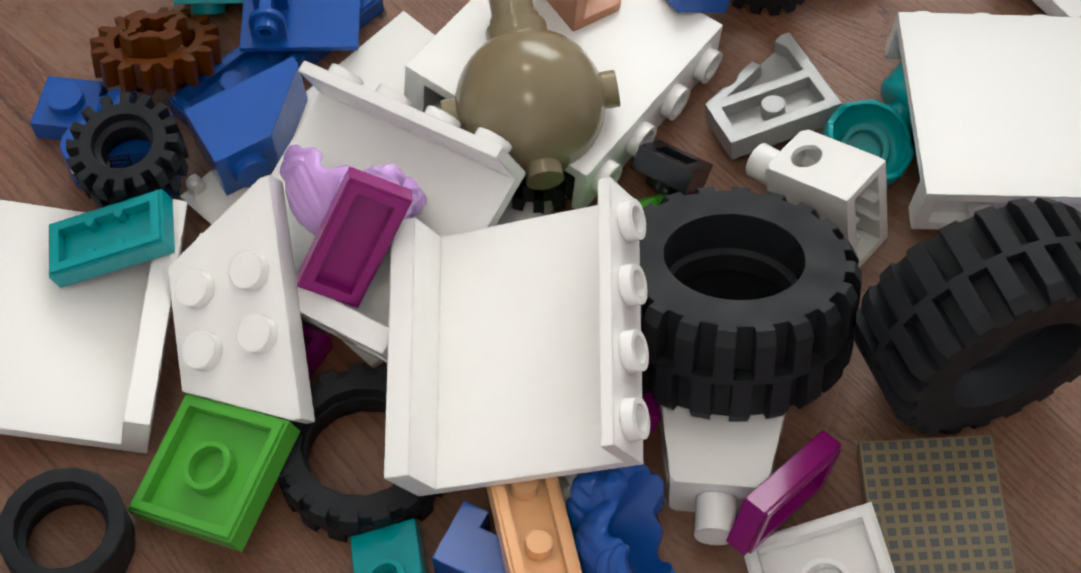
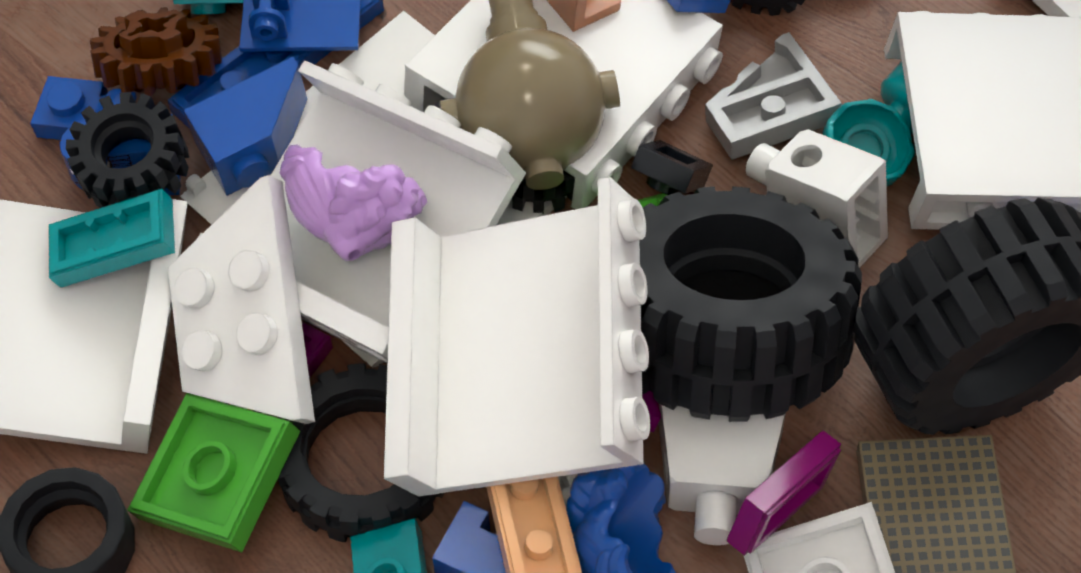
(354, 237): magenta tile -> none

